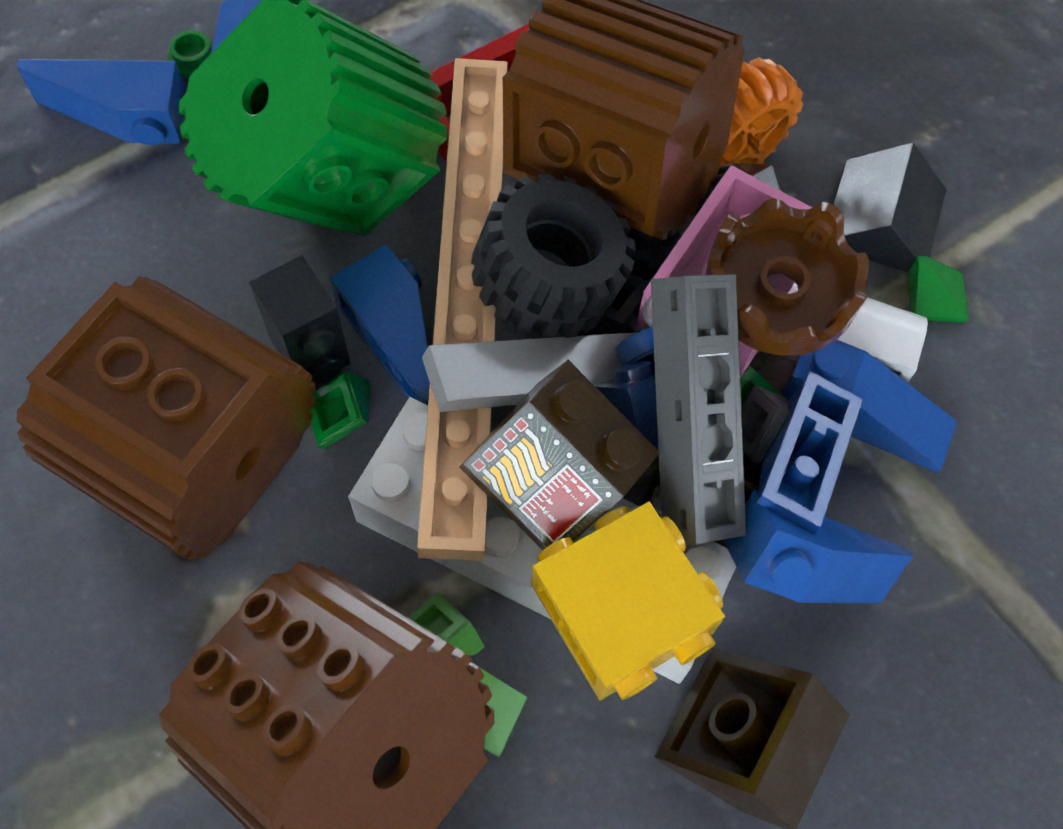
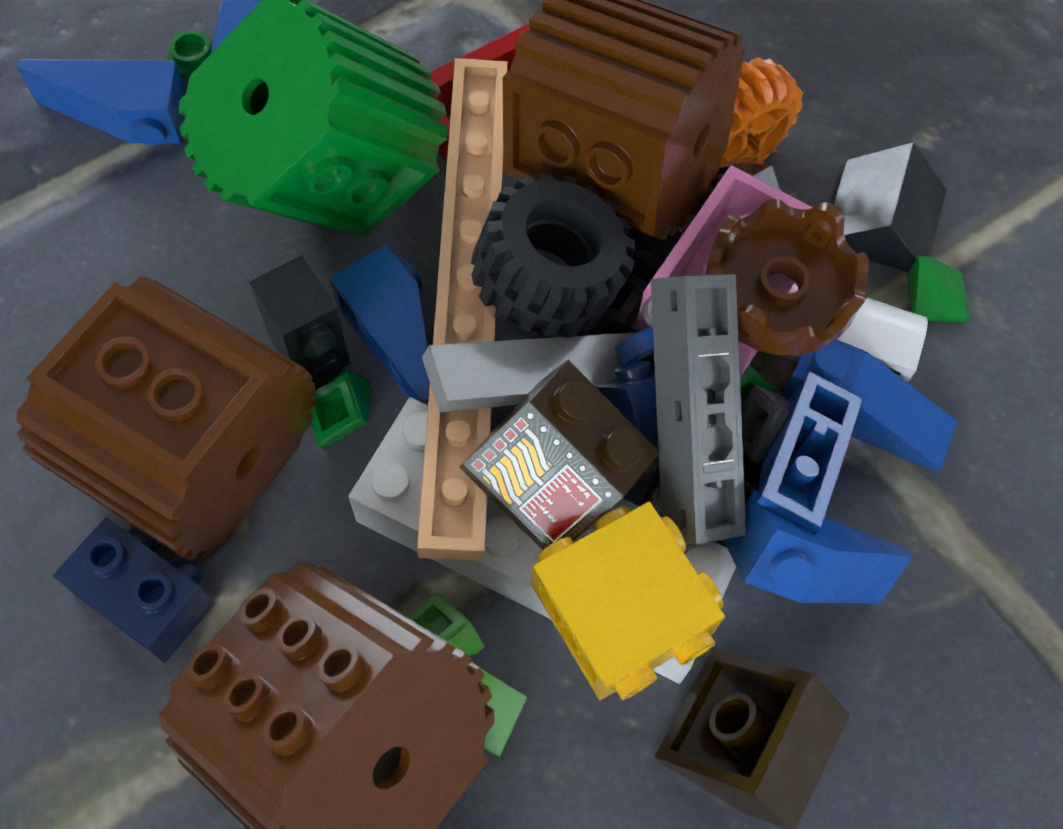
(137, 588): none -> dark blue brick

